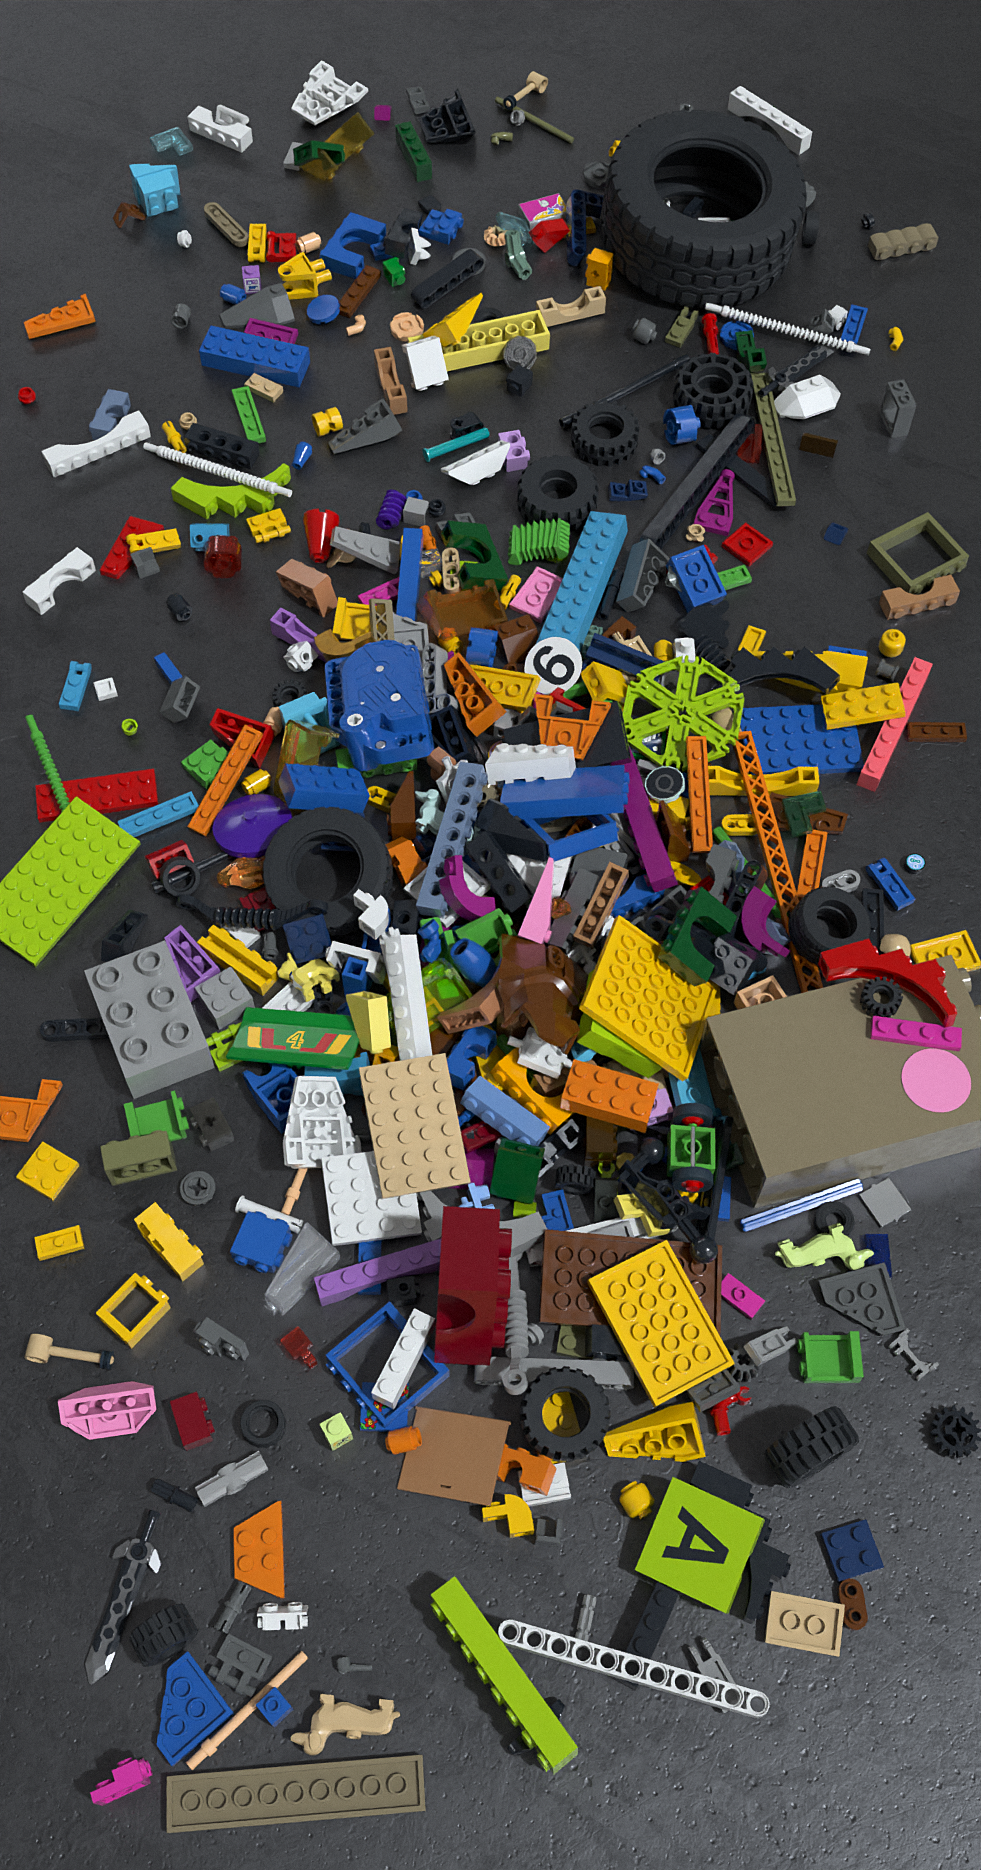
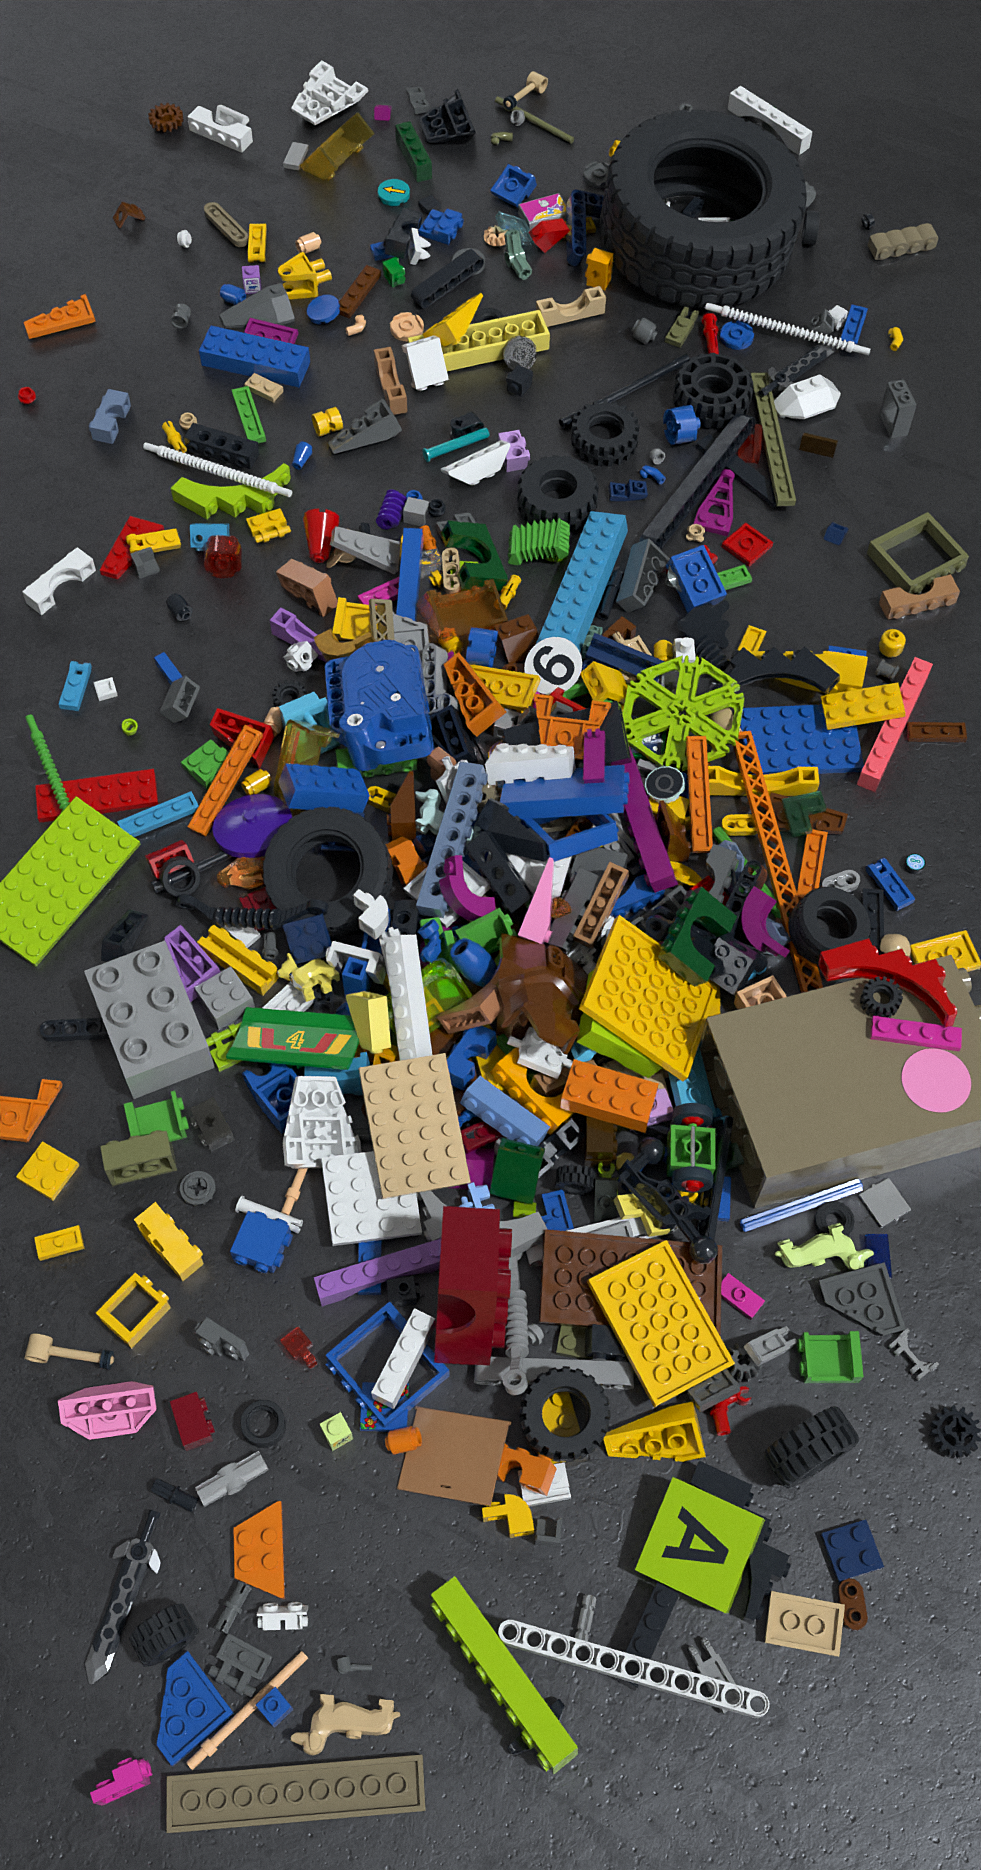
(65, 458): white arch -> none
(155, 187): medium azure piece -> none
(166, 117): none -> reddish brown gear
(172, 138): clear light blue plate -> none
(287, 246): red plate -> none
(307, 1259): clear slope -> none
(308, 152): dark green panel -> none
(353, 229): blue arch -> none
(393, 192): none -> teal tile
(514, 185): none -> blue plate
(537, 595): bright pink tile -> none
(594, 756): none -> magenta hinge
(636, 1500): yellow head -> none
(747, 354): dark green arch -> none

